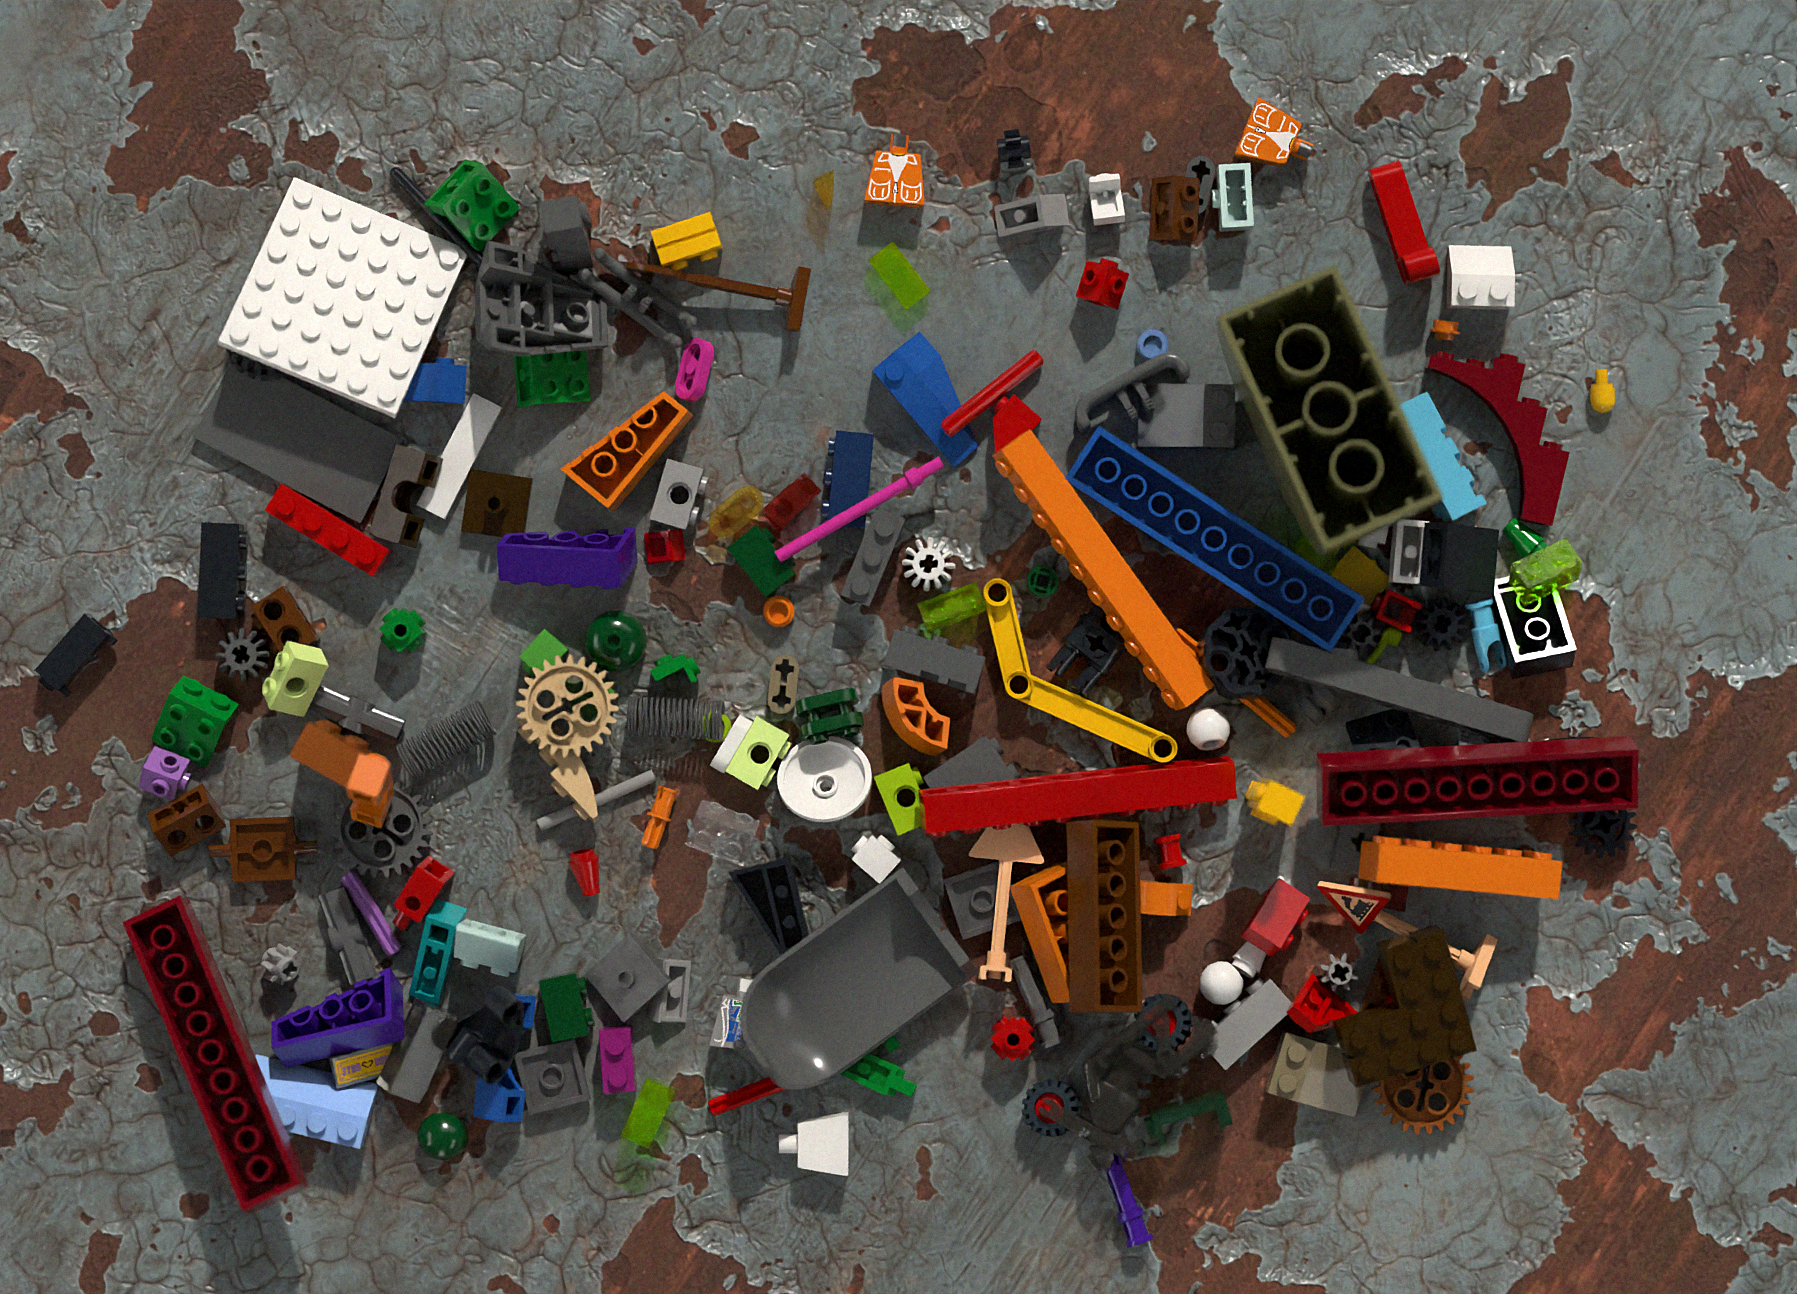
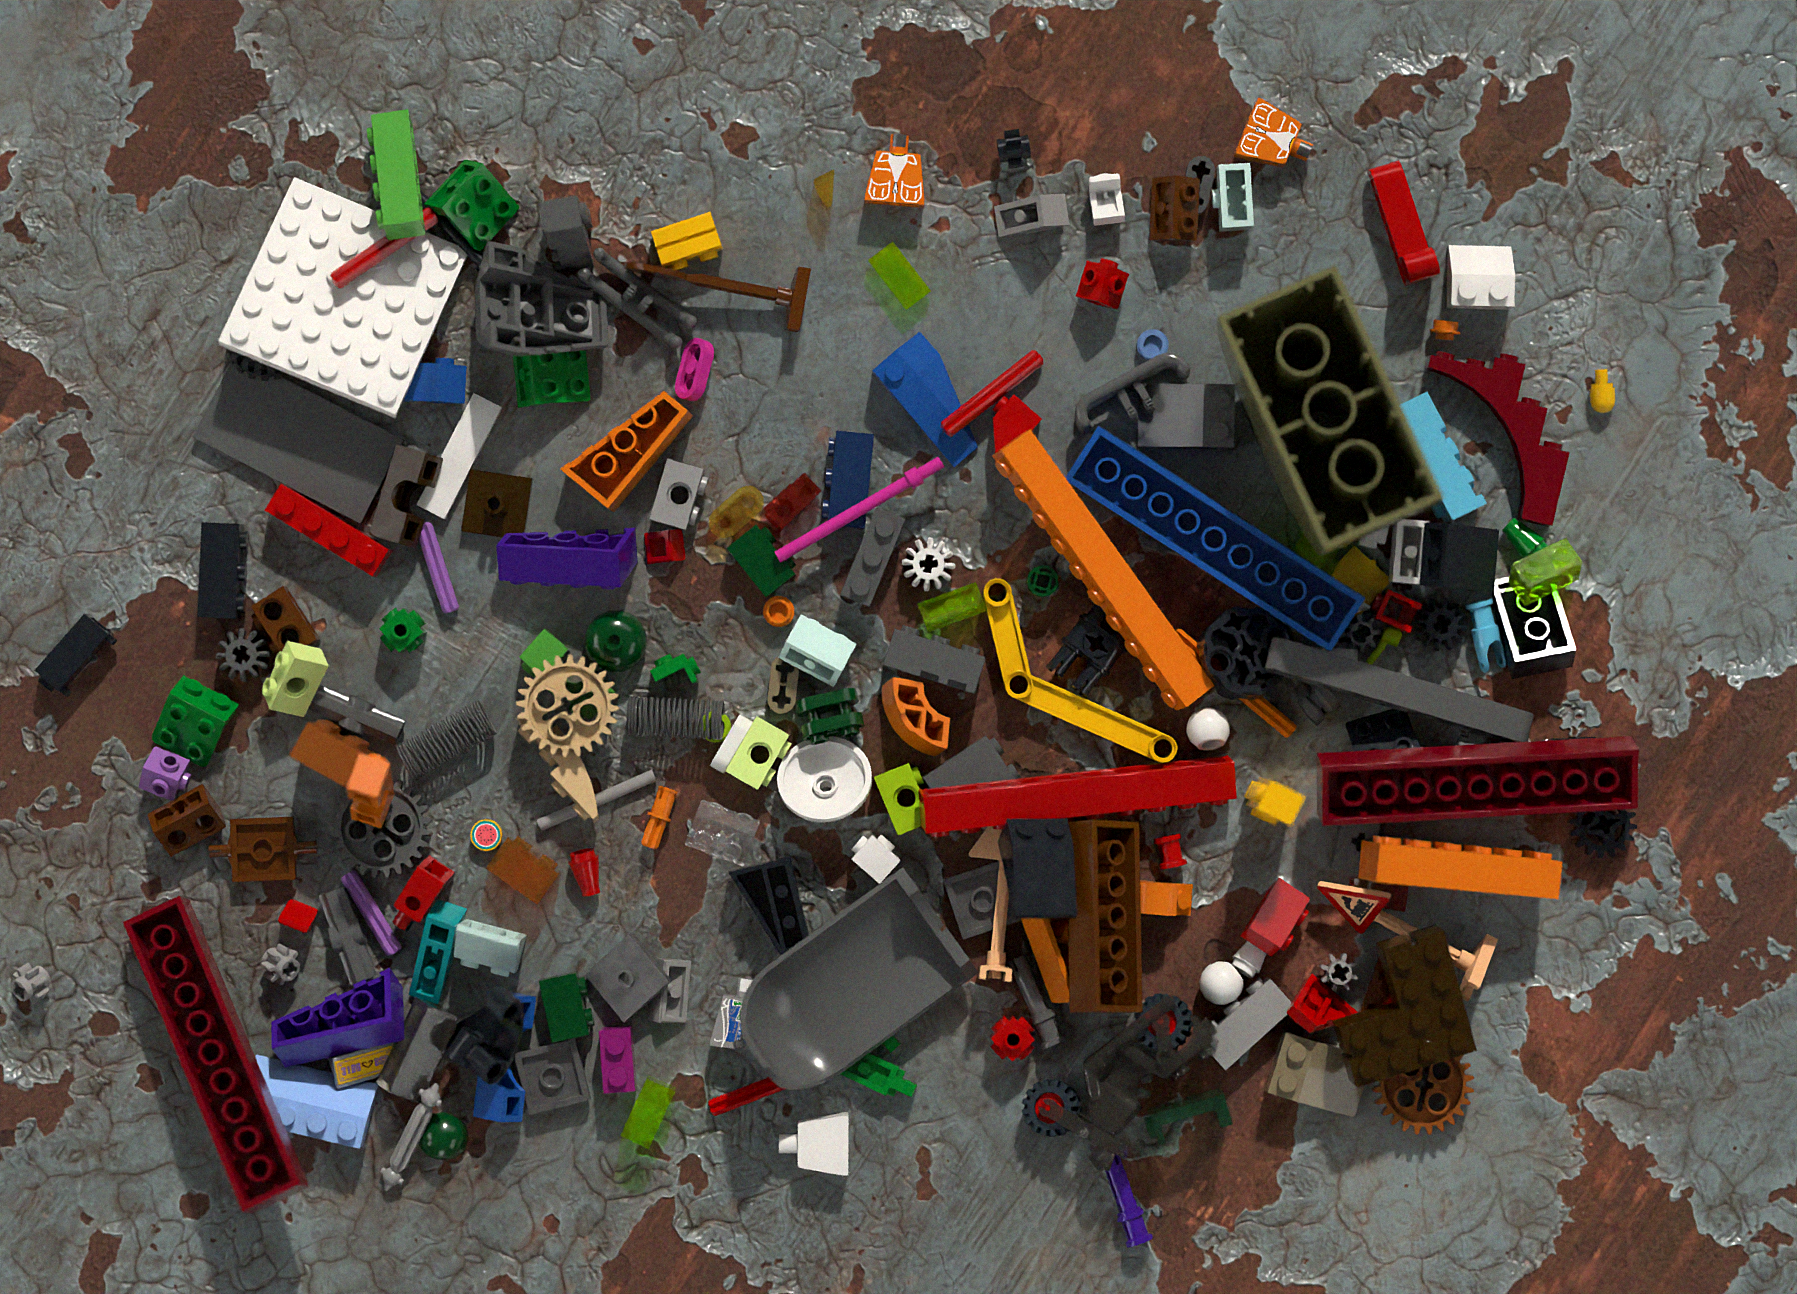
(30, 983): none -> light grey gear
(298, 916): none -> red slope
(375, 254): none -> red axle
(397, 175): none -> bright green brick
(411, 1137): none -> light grey wheel
(437, 569): none -> medium lavender axle
(486, 834): none -> tile
(524, 869): none -> clear orange brick
(817, 650): none -> light aqua brick
(1039, 868): none -> black slope

